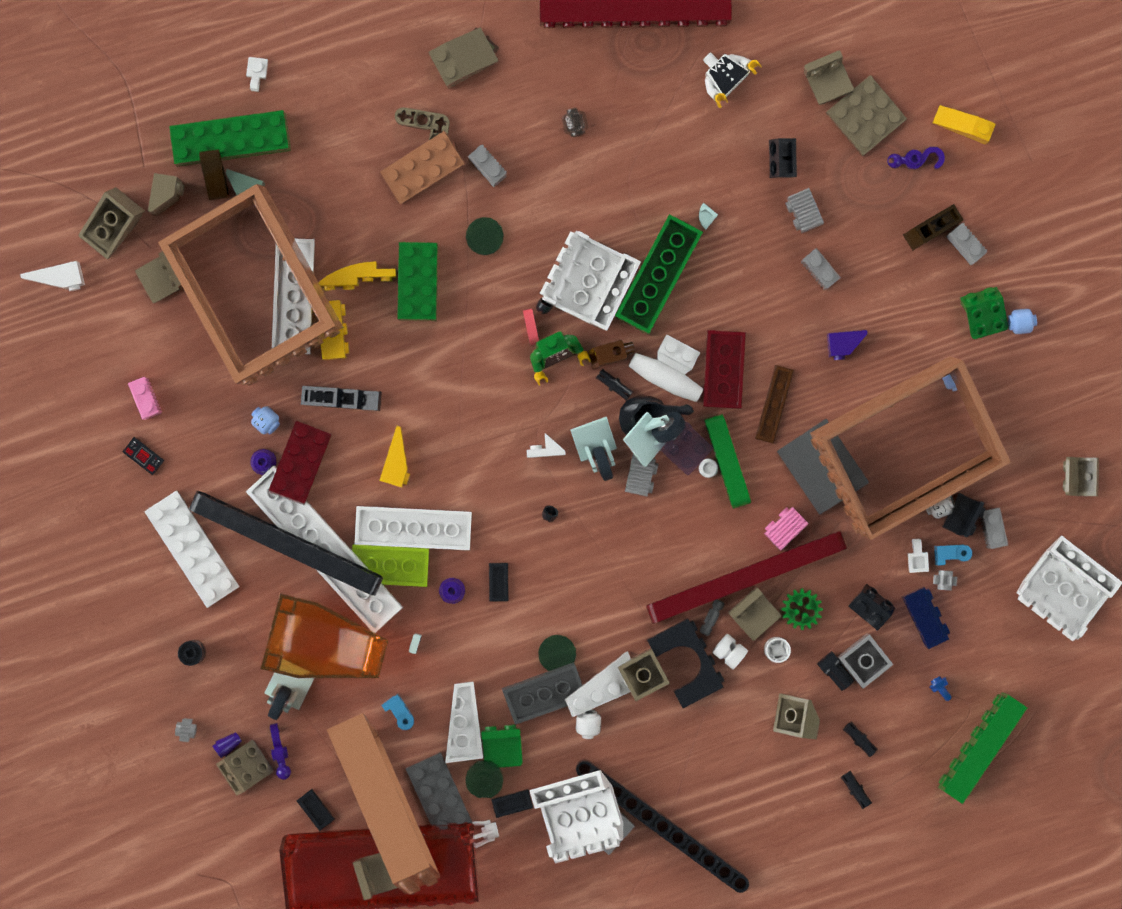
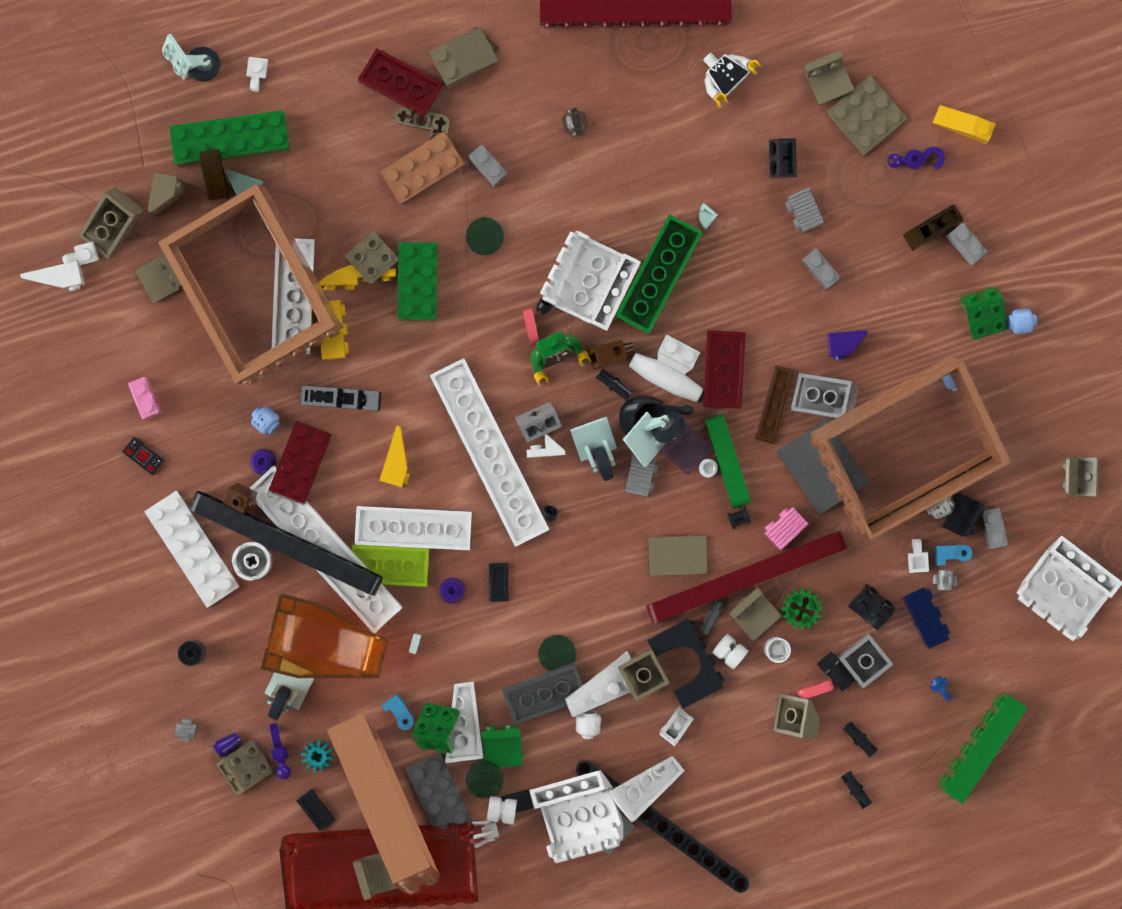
(83, 253): none -> white plate
(200, 63): none -> plate
(240, 498): none -> reddish brown brick
(242, 565): none -> white brick
(320, 749): none -> teal gear
(372, 257): none -> dark tan bracket
(400, 82): none -> dark red plate
(435, 728): none -> green bracket
(489, 452): none -> white plate
(501, 810): none -> white wheel
(538, 422): none -> light grey brick
(642, 790): none -> white wing
(676, 726): none -> white slope
(677, 555): none -> dark tan tile
(739, 518): none -> black bush
(816, 689): none -> coral beam
(824, 396): none -> light grey slope

